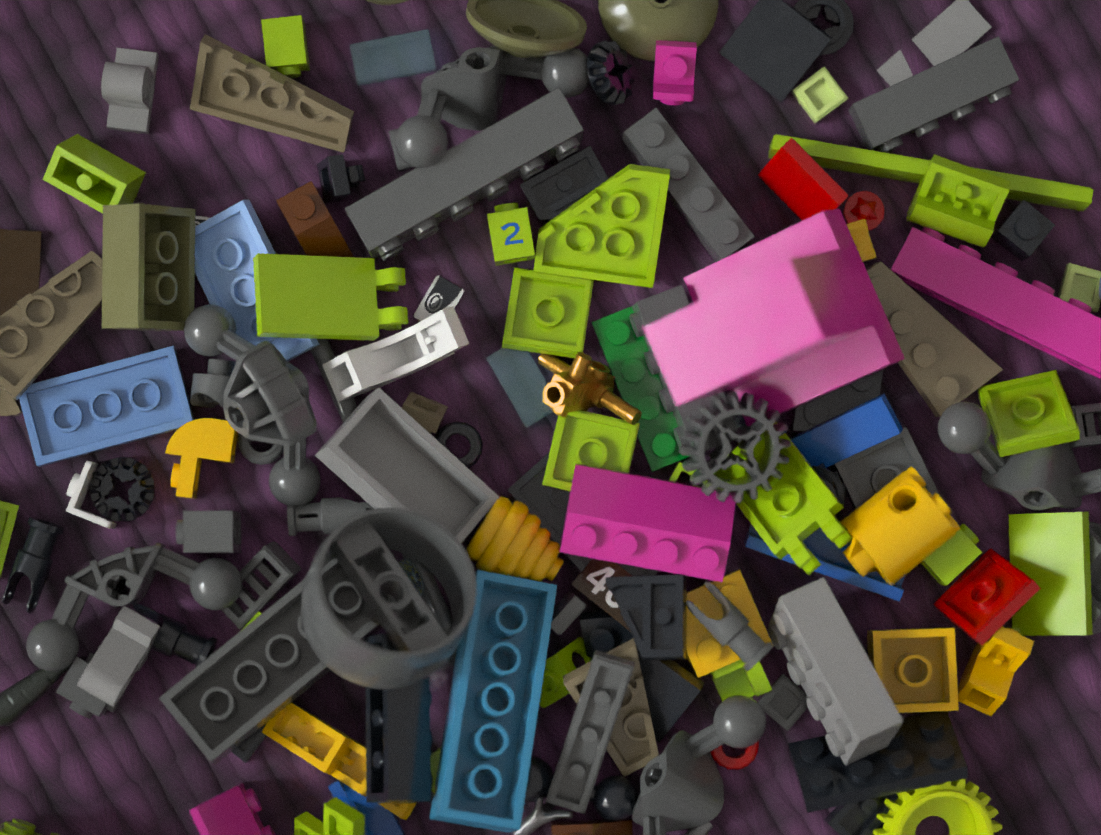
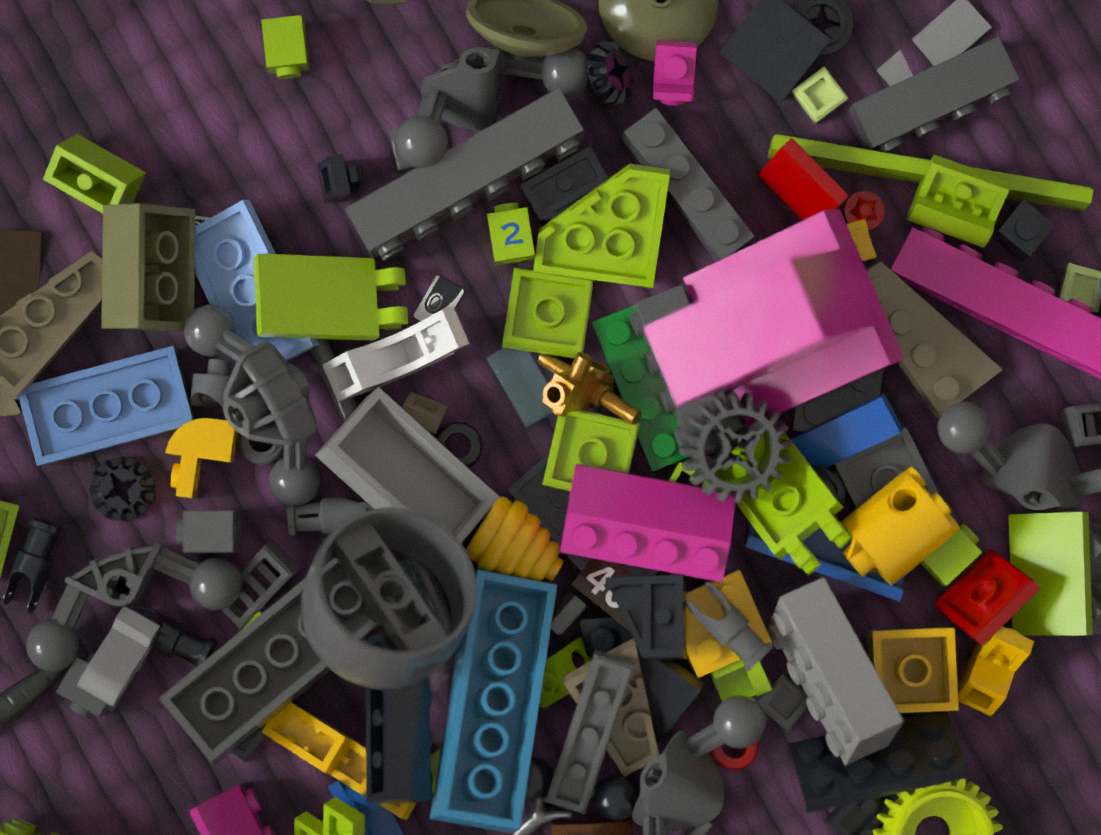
(77, 491): white bracket -> none
(129, 89): light grey tile -> none
(260, 97): dark tan wing -> none
(313, 223): reddish brown slope -> none
(393, 57): clear light blue tile -> none
(1028, 413): lime tile -> none

